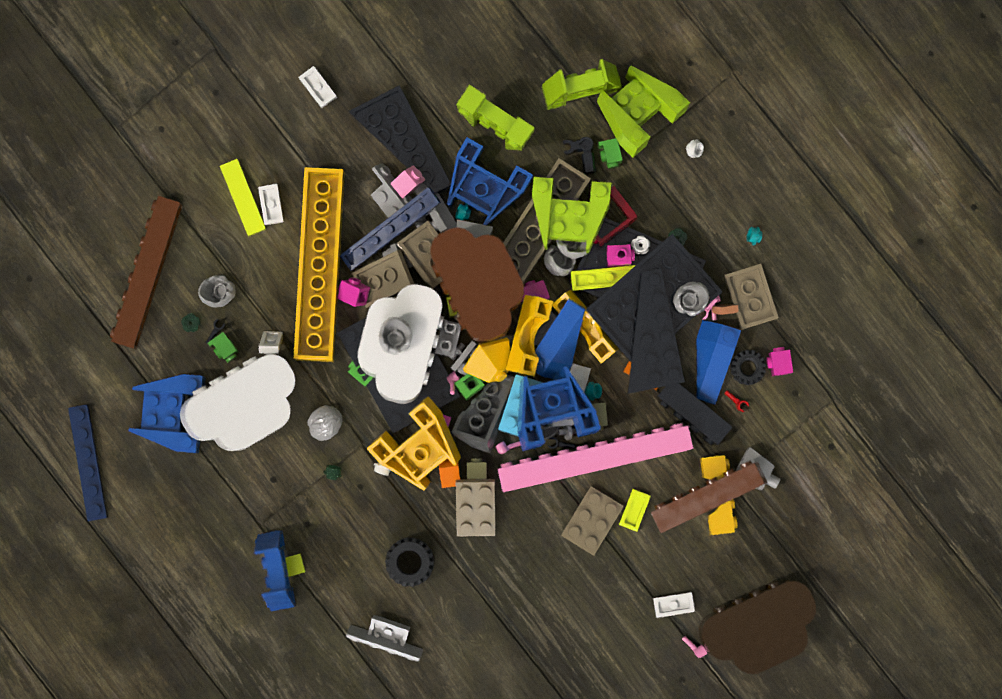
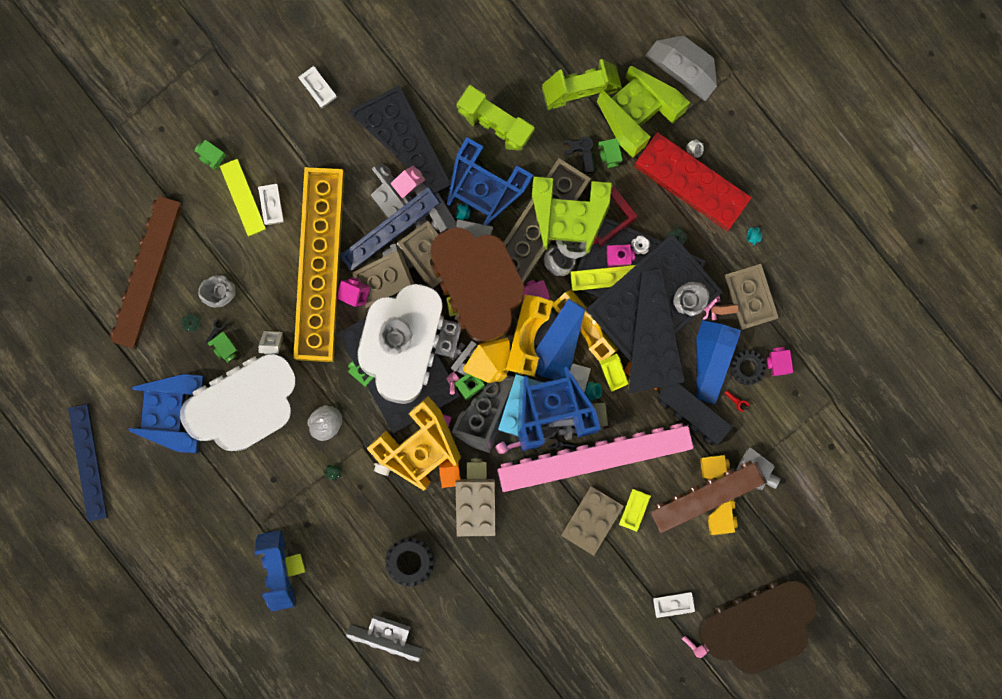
(210, 154): none -> bright green brick
(614, 372): none -> neon yellow tile
(686, 64): none -> light grey wedge
(692, 182): none -> red brick

